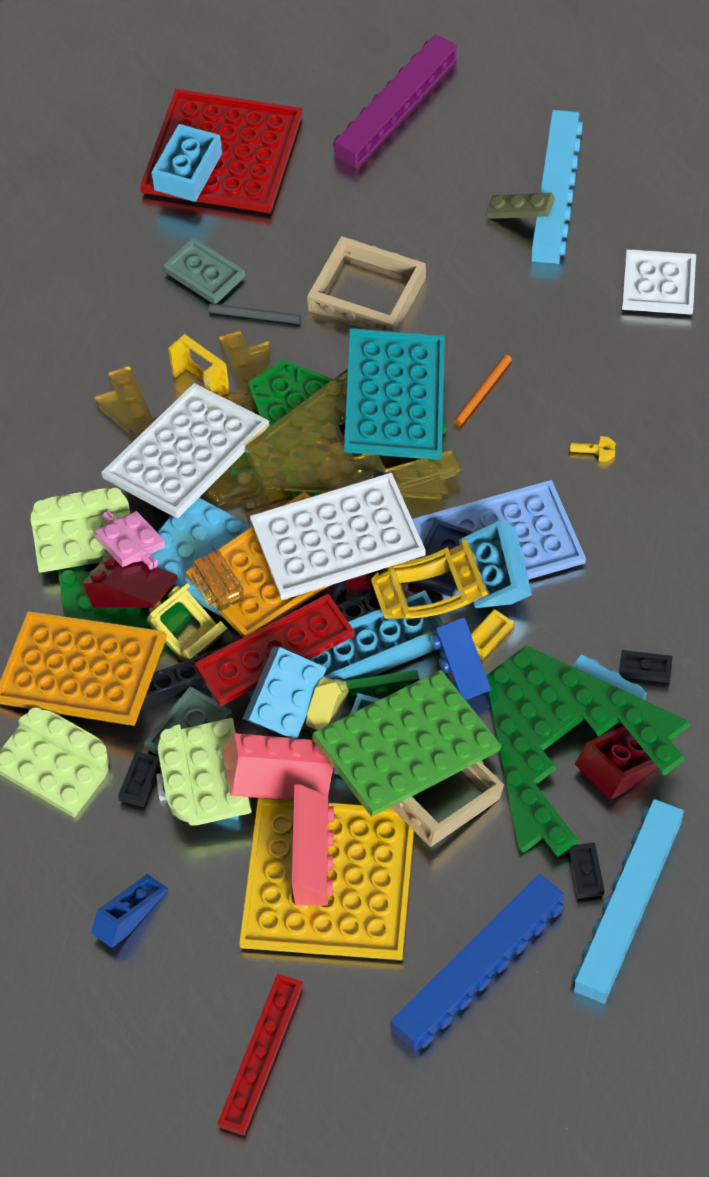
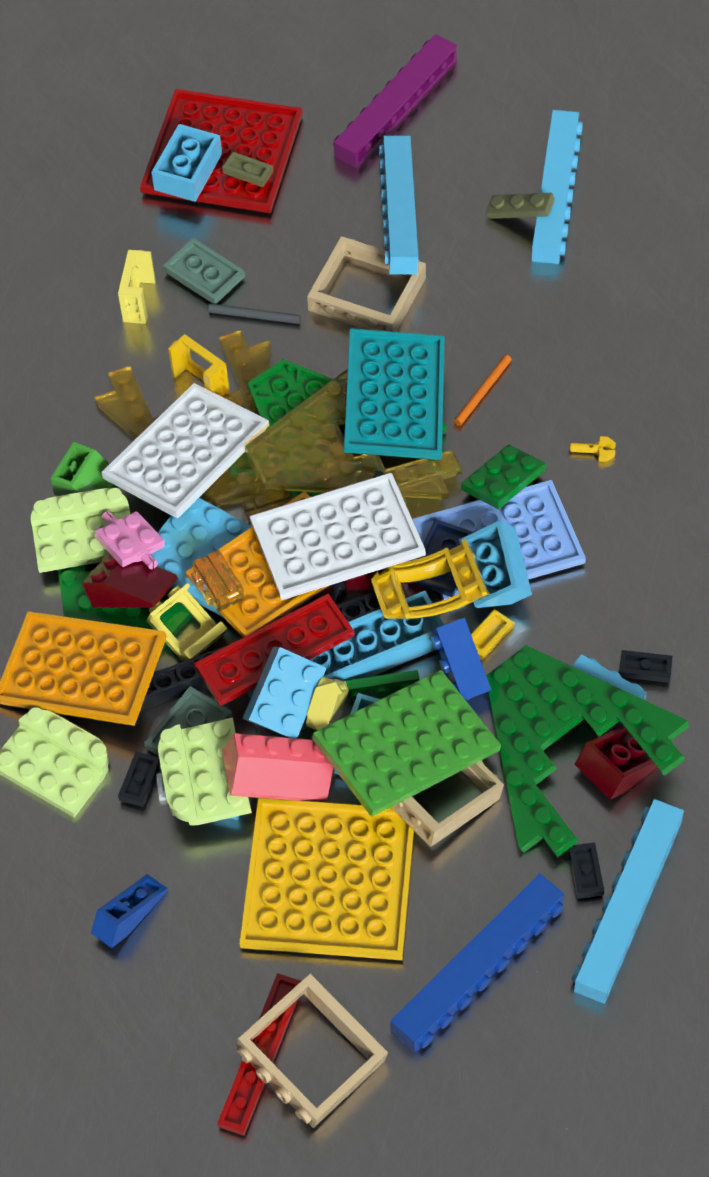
(79, 471): none -> bright green slope
(131, 296): none -> light yellow window
(247, 169): none -> olive plate
(311, 847): coral slope -> none
(342, 1021): none -> tan window
(399, 206): none -> medium azure brick
(503, 476): none -> green plate
(659, 282): white plate -> none

